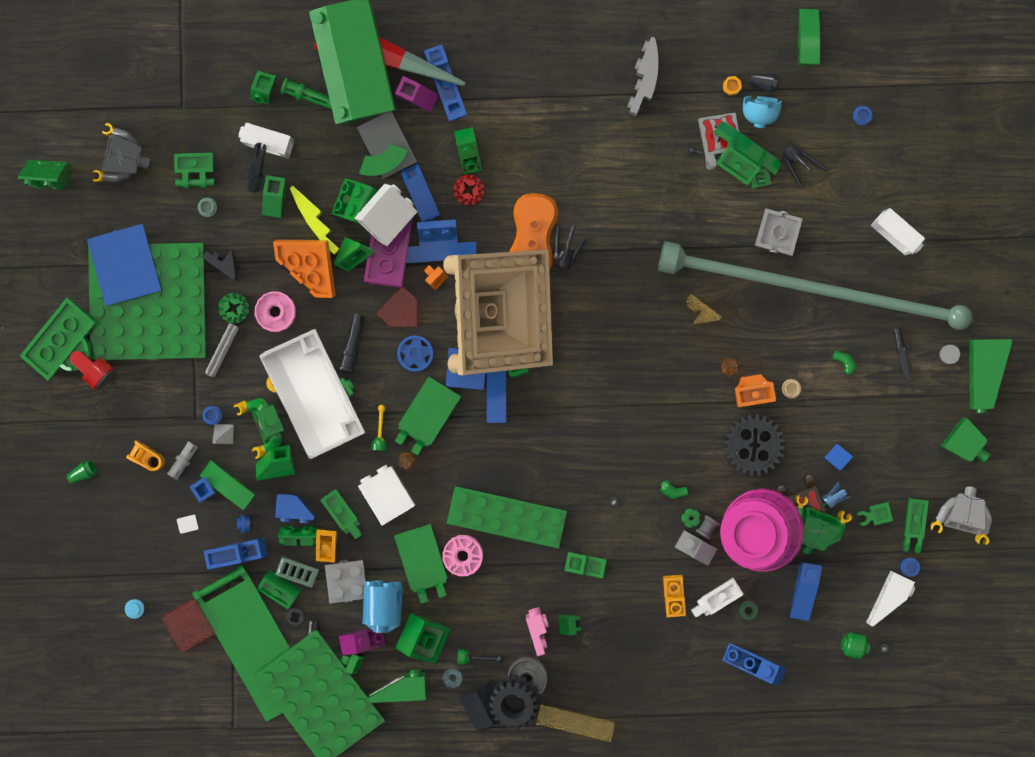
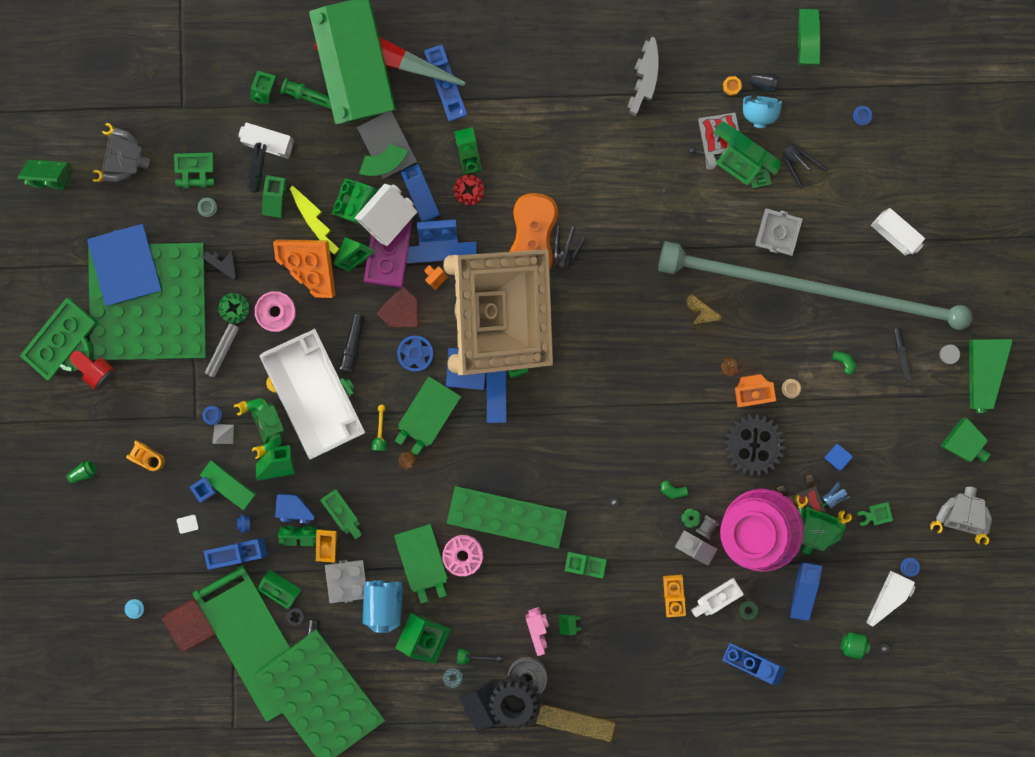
(182, 460): light grey pin -> none
(280, 573): sand green slope -> none
(353, 662): green tile -> none
(360, 641): magenta slope -> none
(386, 494): white brick -> none
(407, 687): green slope -> none
(416, 94): magenta slope -> none
(915, 523): green hinge -> none

